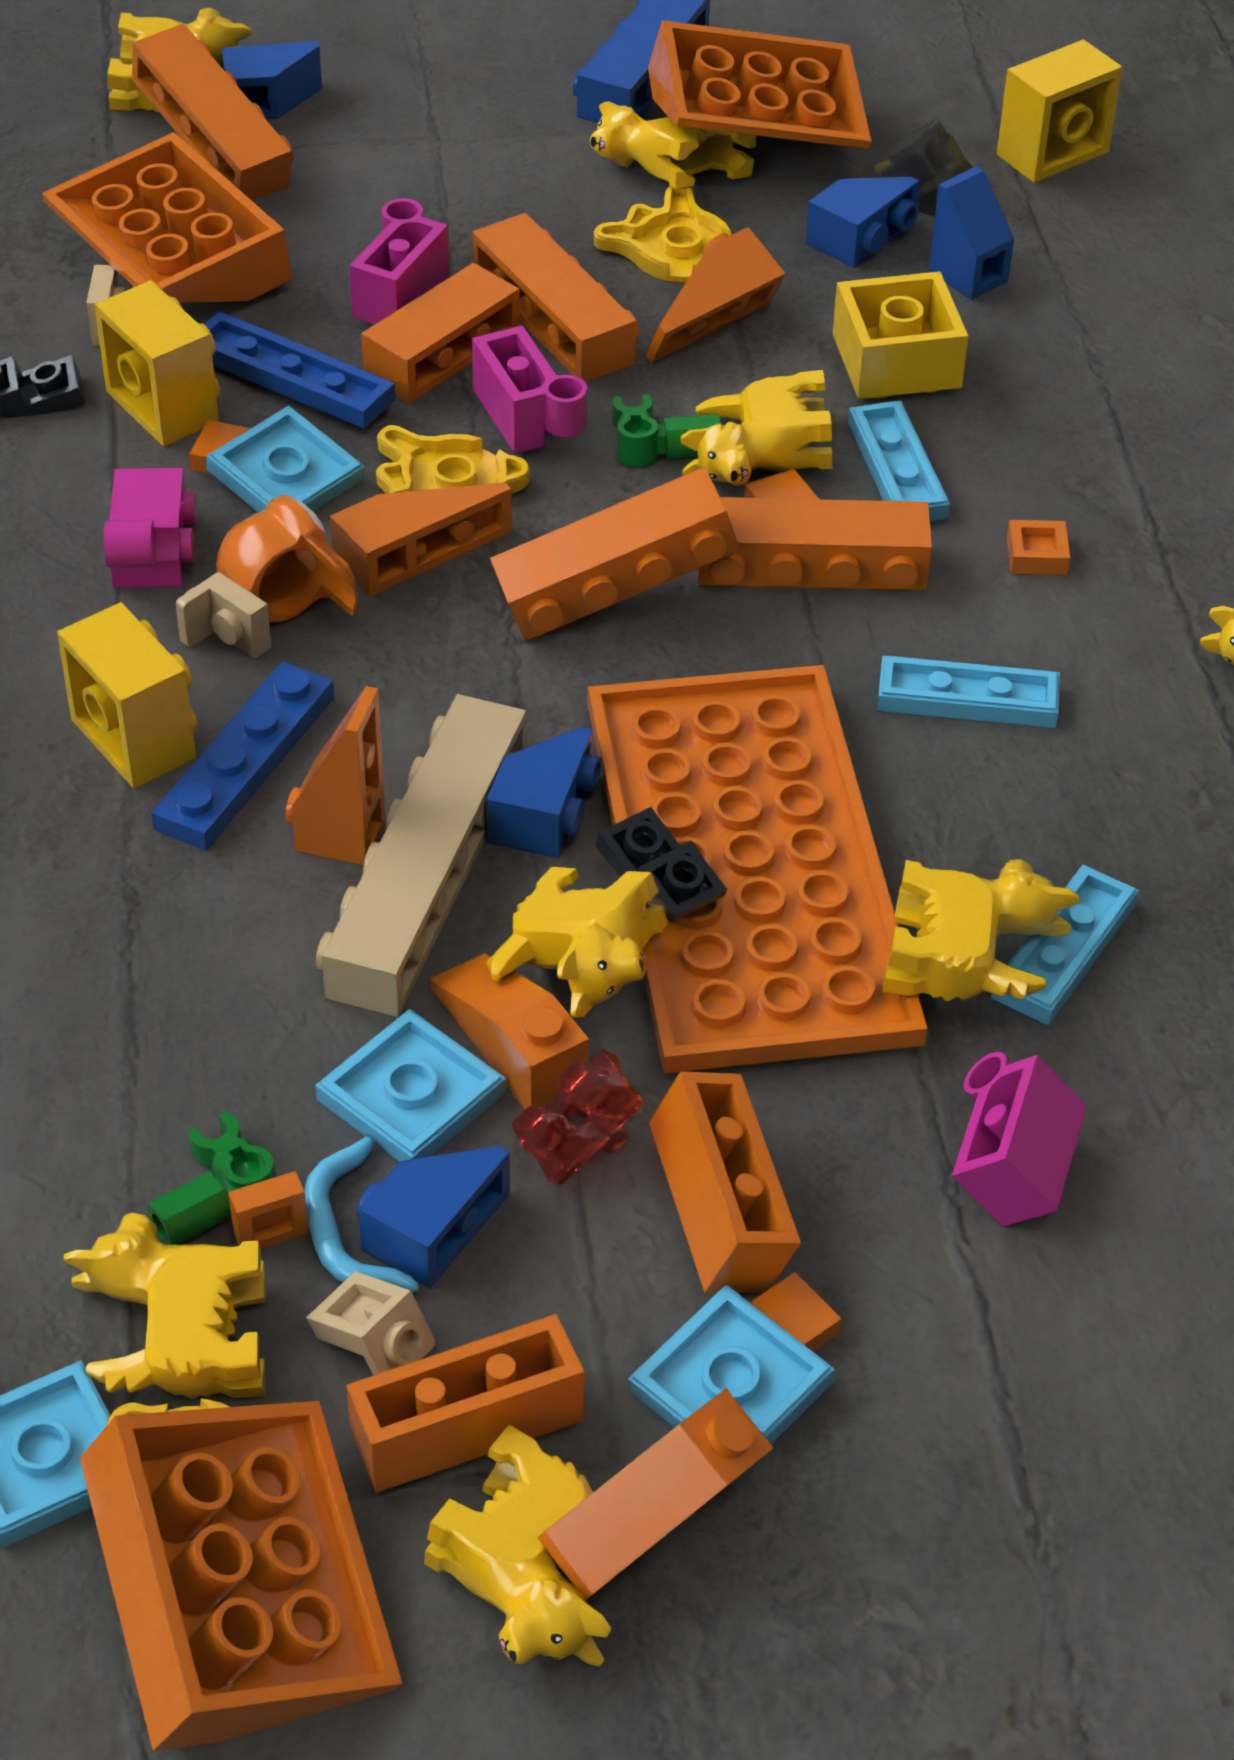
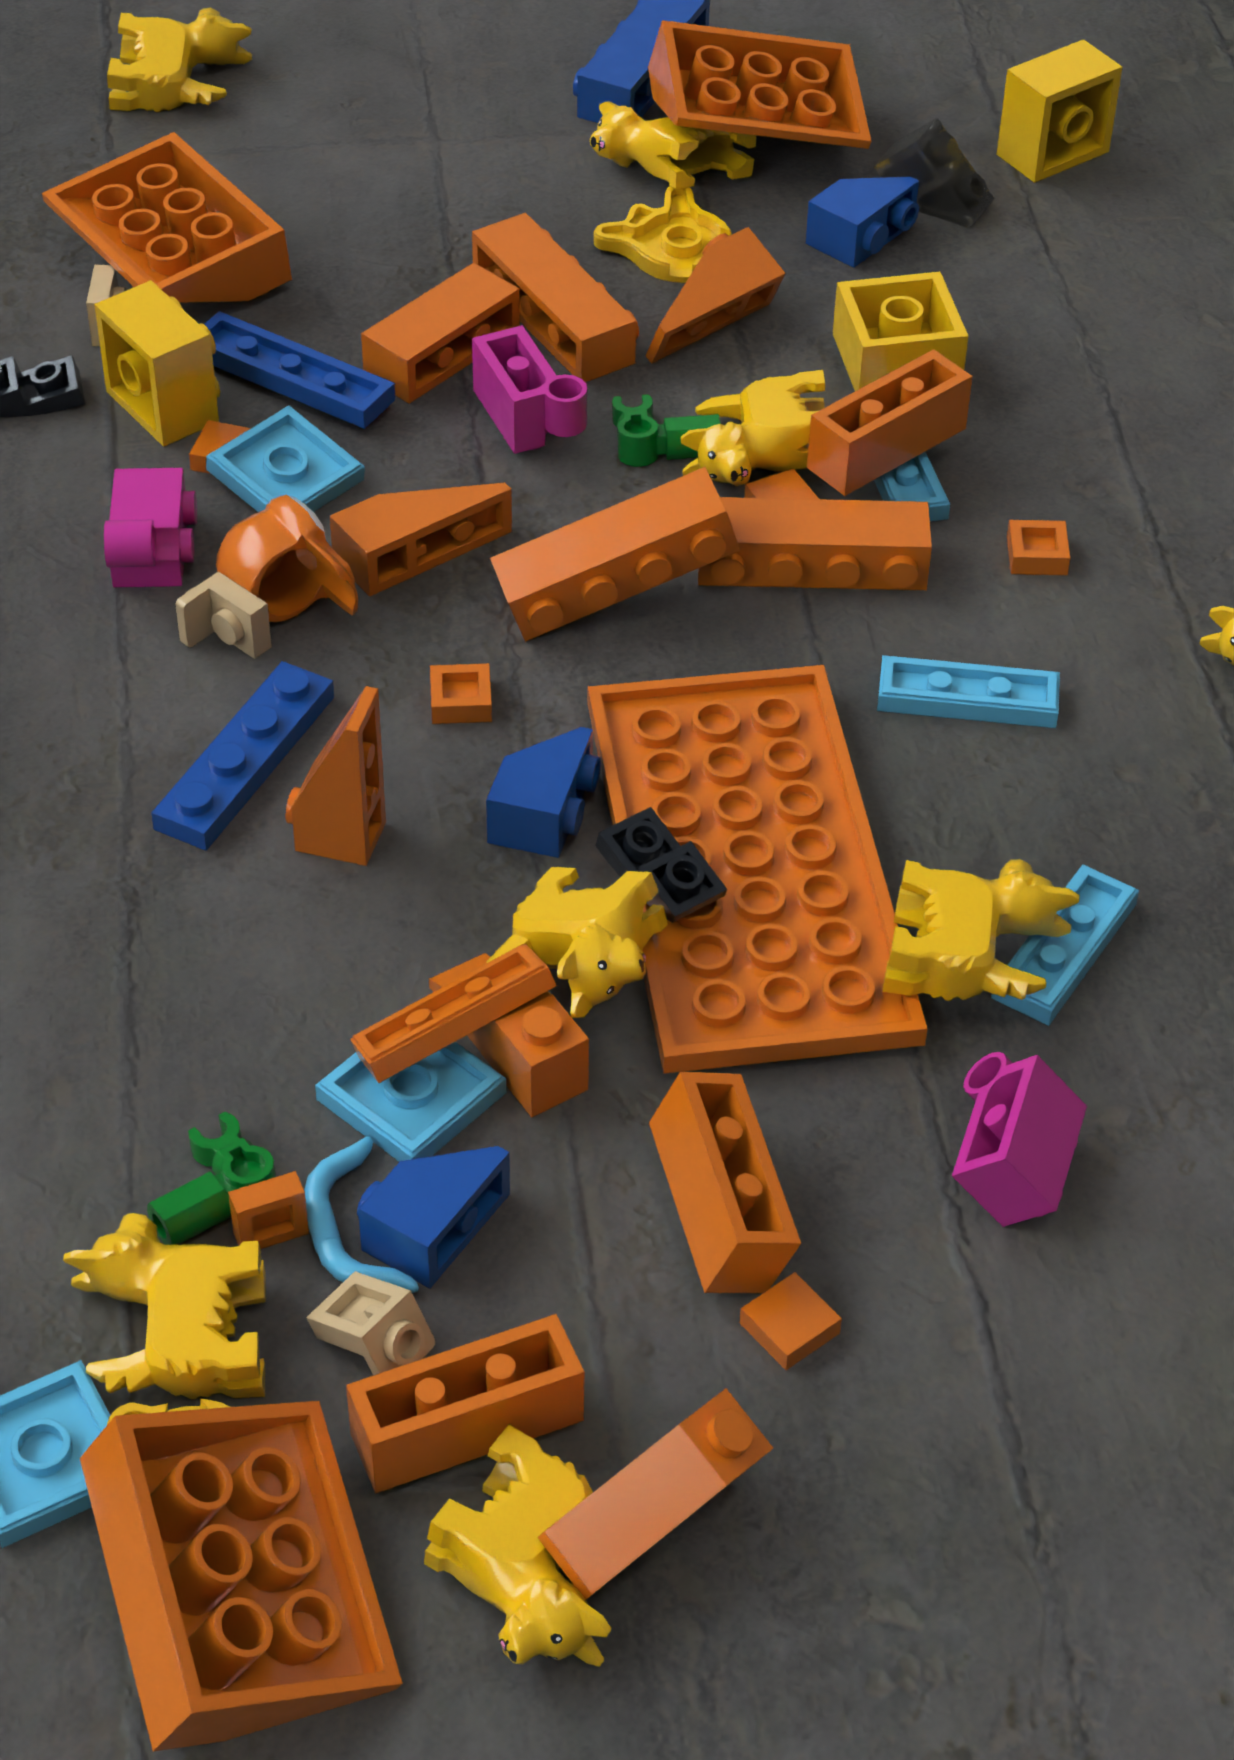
(128, 694): yellow brick -> none
(211, 111): orange brick -> none
(275, 74): blue slope -> none
(399, 262): dark pink hinge -> none
(421, 859): tan brick -> none
(443, 462): yellow tile -> none
(452, 1012): none -> orange tile
(460, 693): none -> orange tile
(591, 1092): clear red hips -> none
(738, 1350): medium azure tile -> none
(888, 422): none -> orange brick
(970, 235): blue slope -> none

